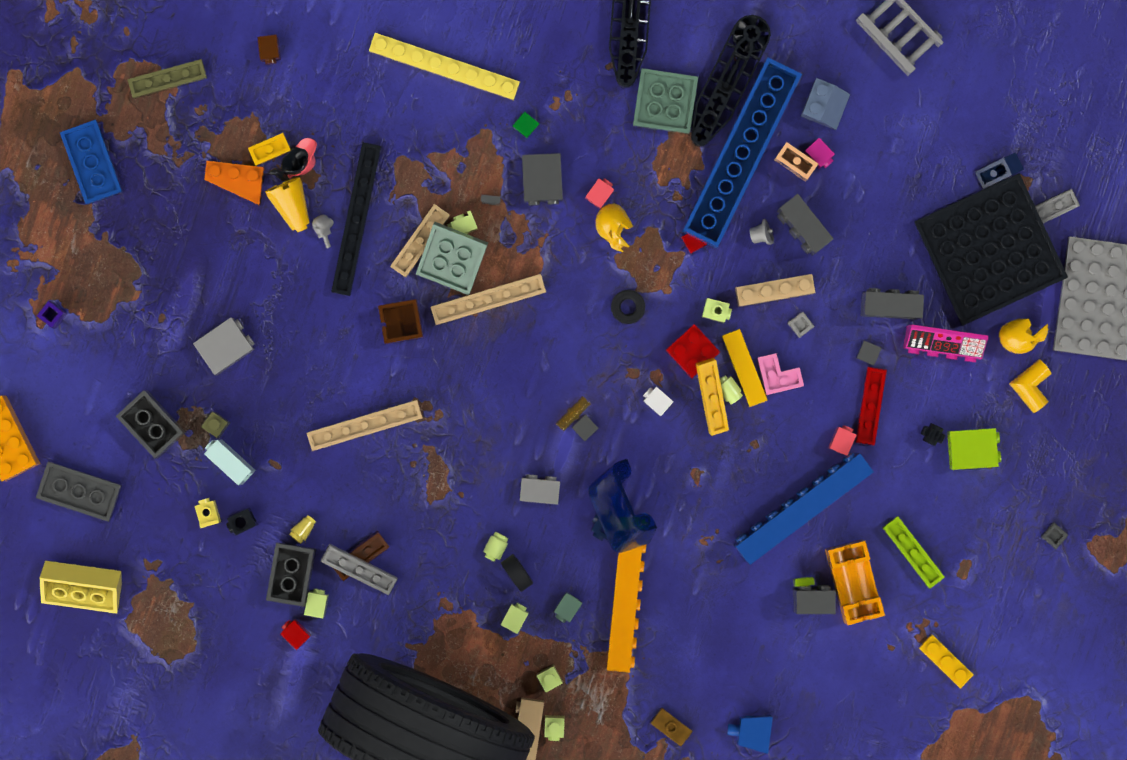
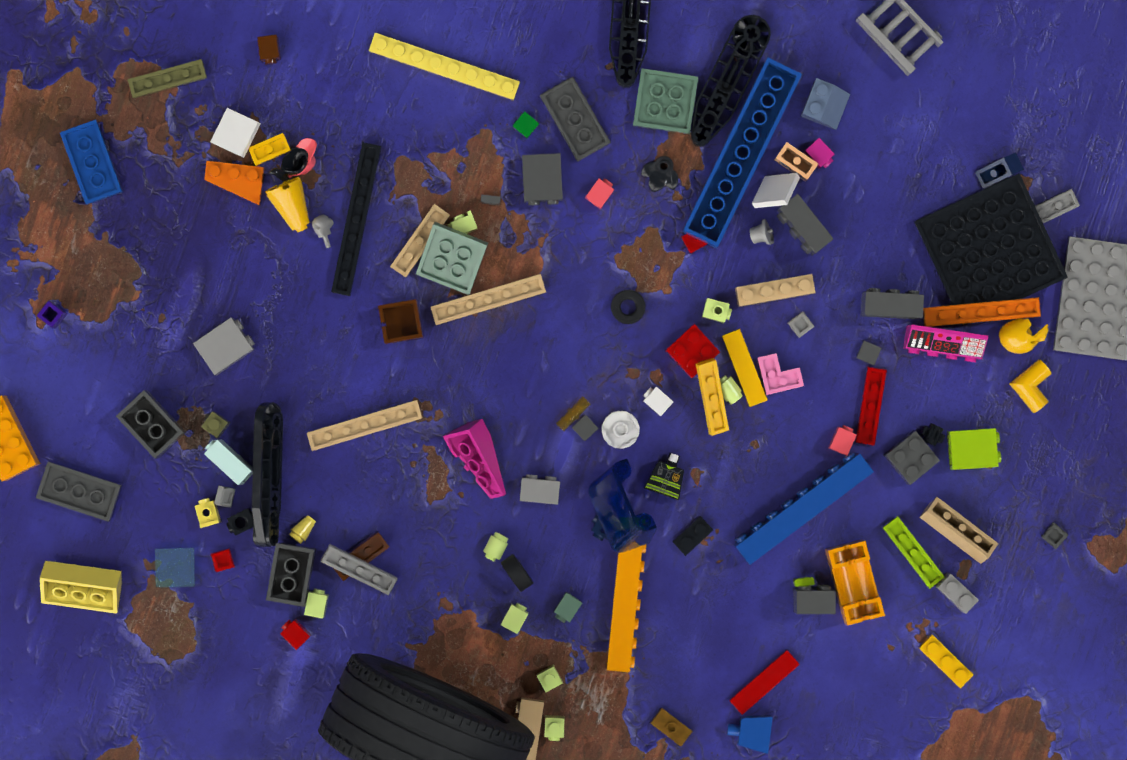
(175, 567): none -> clear light blue tile
(222, 560): none -> red tile
(224, 496): none -> light grey tile
(235, 132): none -> white tile
(267, 473): none -> black beam
(476, 449): none -> dark pink wedge
(575, 119): none -> dark grey tile
(610, 223): yellow helmet -> none
(620, 429): none -> white tile
(660, 177): none -> black plate
(666, 478): none -> black torso
(692, 535): none -> black plate
(764, 682): none -> red tile
(775, 190): none -> white tile
(911, 457): none -> dark grey brick
(956, 593): none -> light grey brick
(959, 530): none -> tan brick
(981, 312): none -> orange tile

